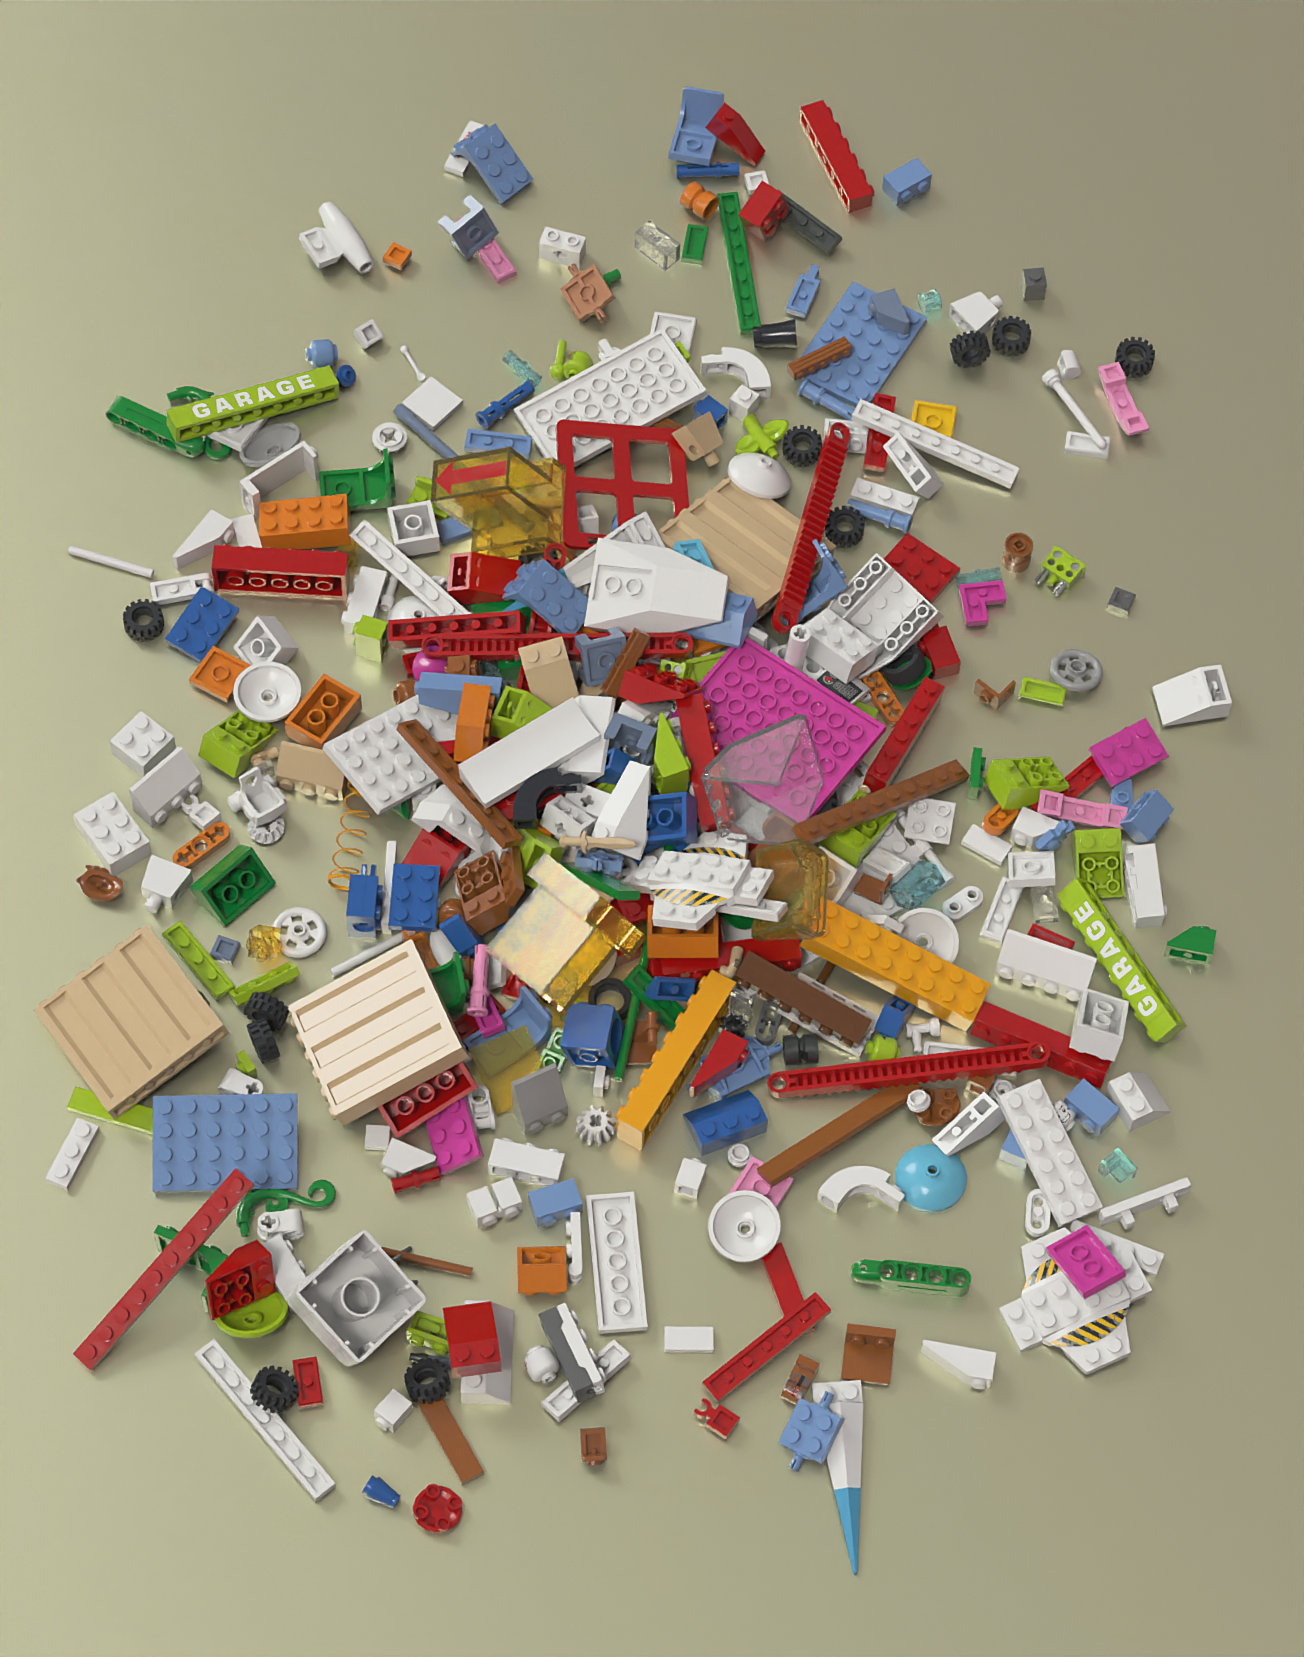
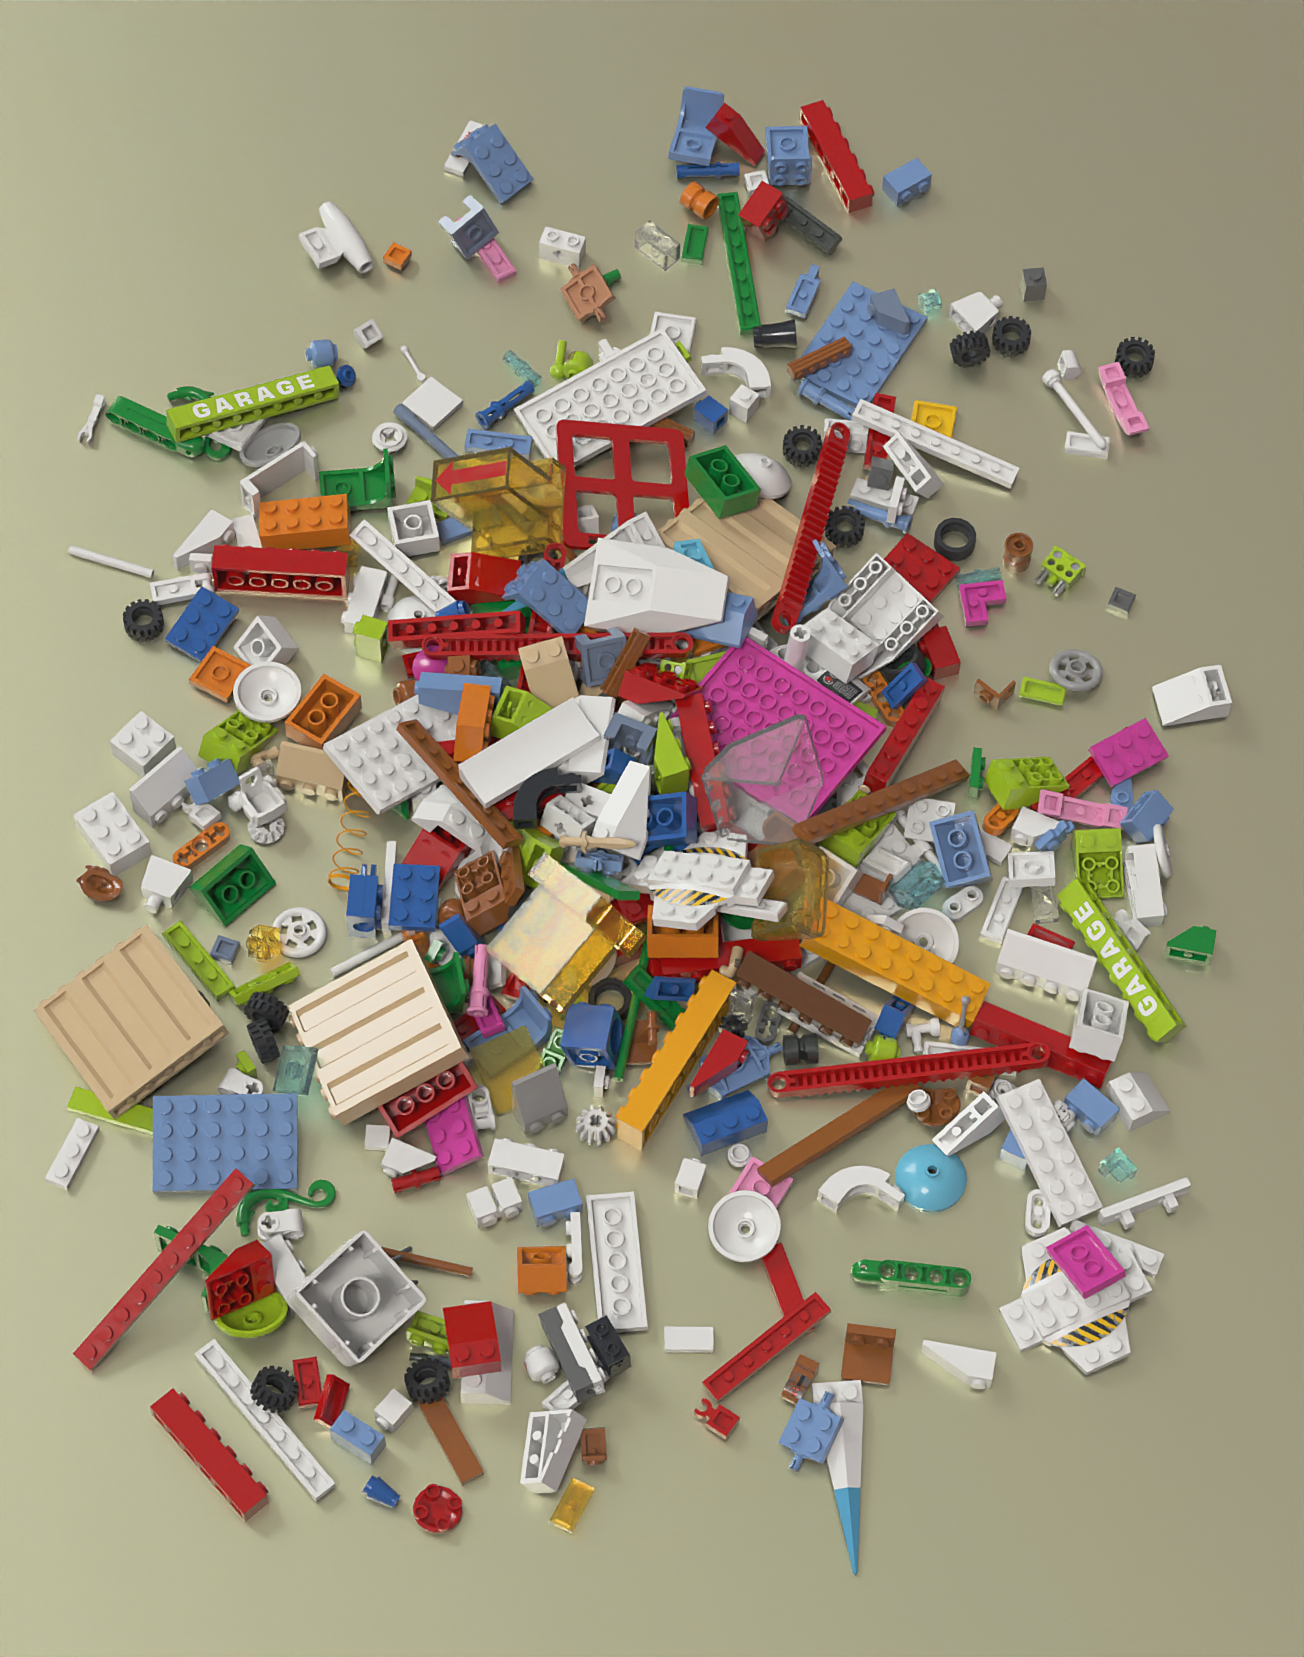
(99, 403): none -> white piece
(200, 563): none -> white plate
(209, 1454): none -> red brick
(212, 781): none -> medium blue brick
(295, 1070): none -> clear light blue plate
(331, 1400): none -> red tile
(357, 1437): none -> medium blue brick
(436, 951): none -> plate
(455, 608): none -> blue cone
(549, 1448): none -> white wedge
(572, 1505): none -> clear yellow plate
(608, 1346): none -> black hinge
(700, 439): tan torso -> none
(722, 482): none -> green brick
(761, 437): lime plant -> none
(788, 155): none -> medium blue bracket
(880, 473): none -> dark grey brick
(895, 506): none -> white plate
(904, 686): none -> blue plate
(958, 525): none -> black tyre
(960, 1034): none -> hinge
(961, 850): none -> medium blue slope
(1132, 929): none -> white plate
(1162, 851): none -> white plate

